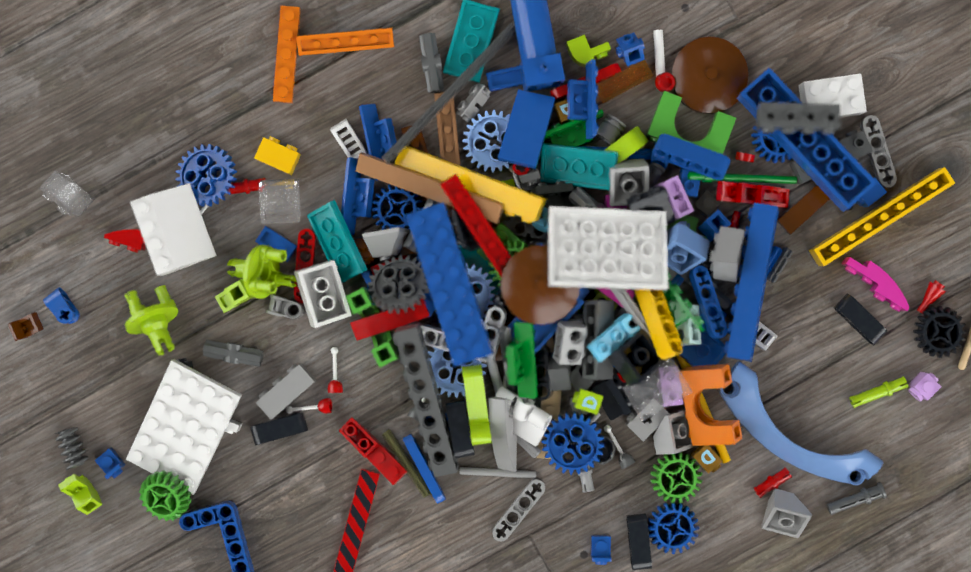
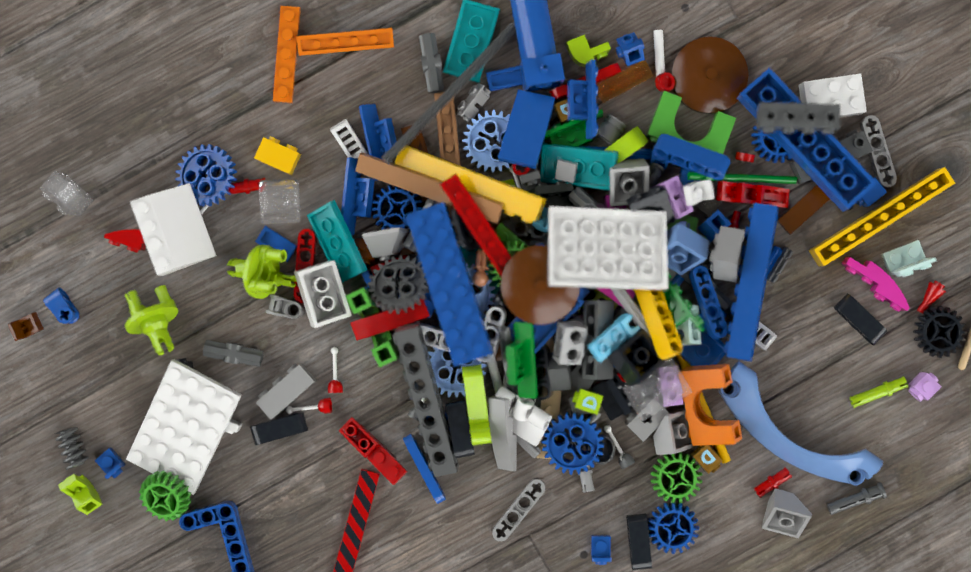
(233, 296): lime brick -> none
(408, 465): olive axle -> none
(480, 277): none -> nougat axle
(497, 472): light grey bar -> none
(566, 170): none -> light grey tile
(698, 191): none -> white bracket
(905, 259): none -> light aqua bracket

